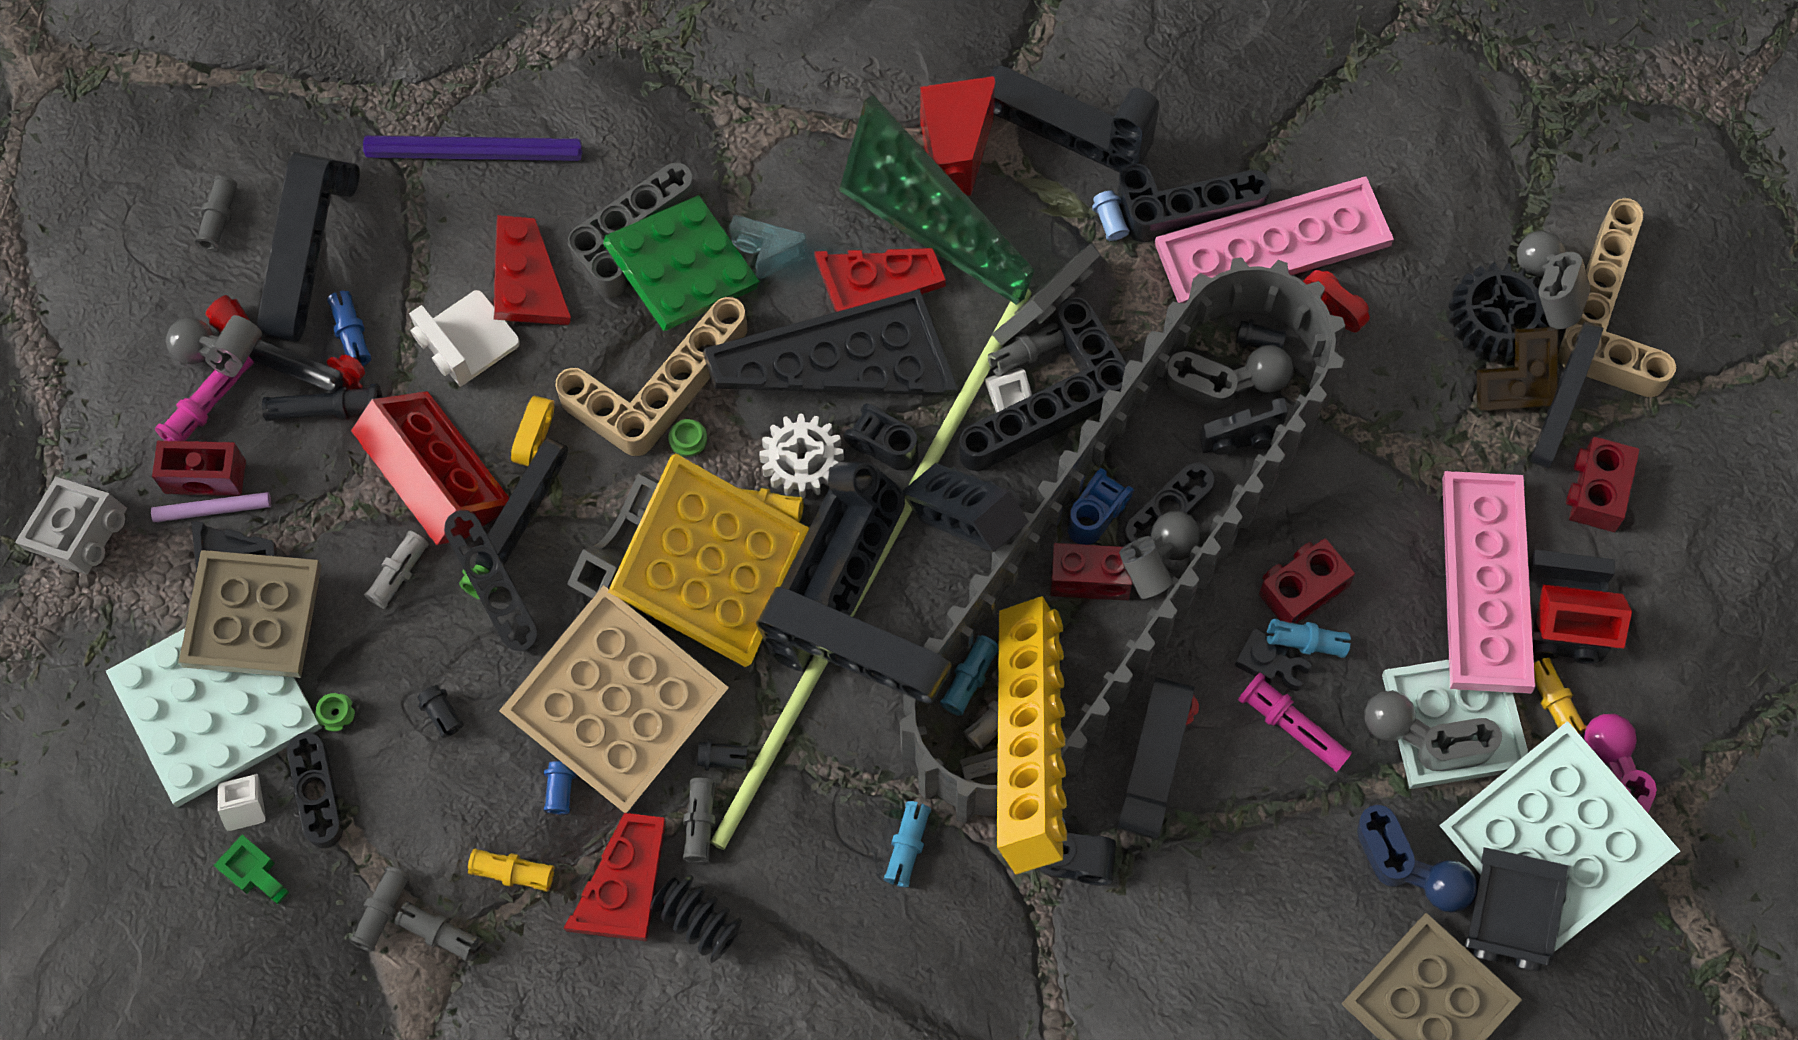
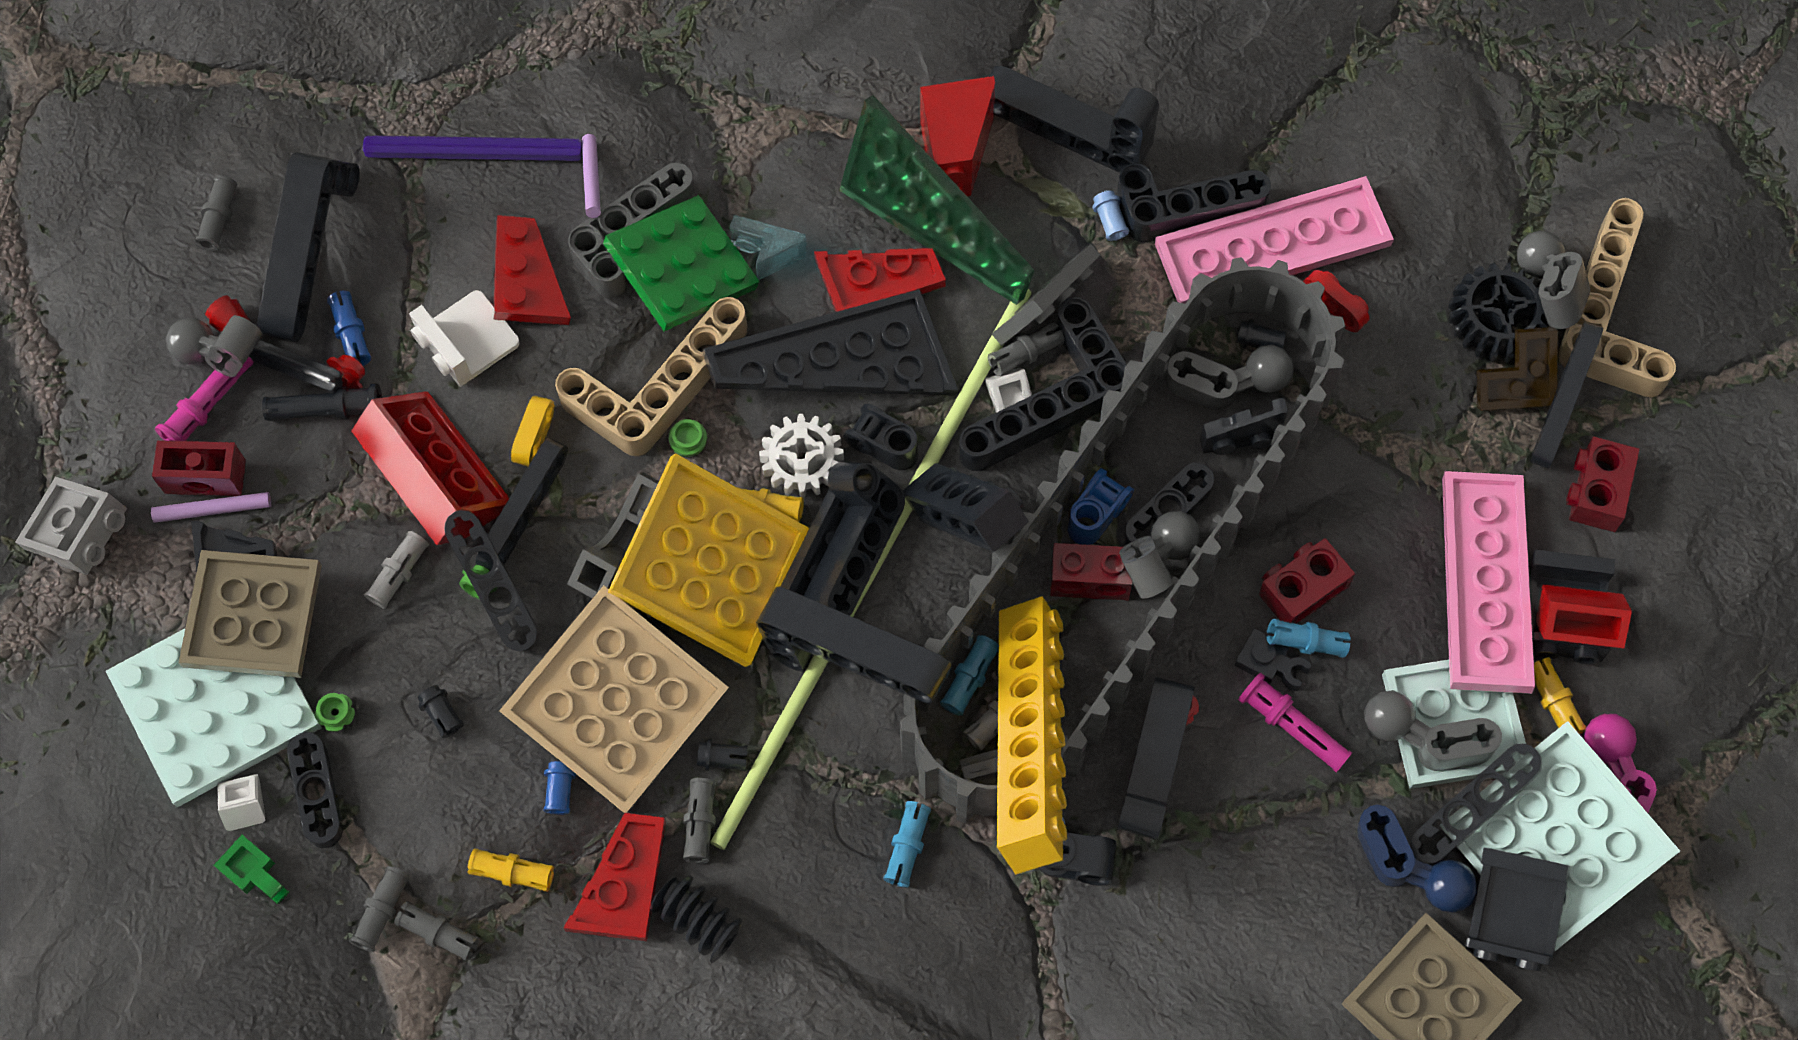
(591, 176): none -> lavender bar
(1480, 808): none -> black beam

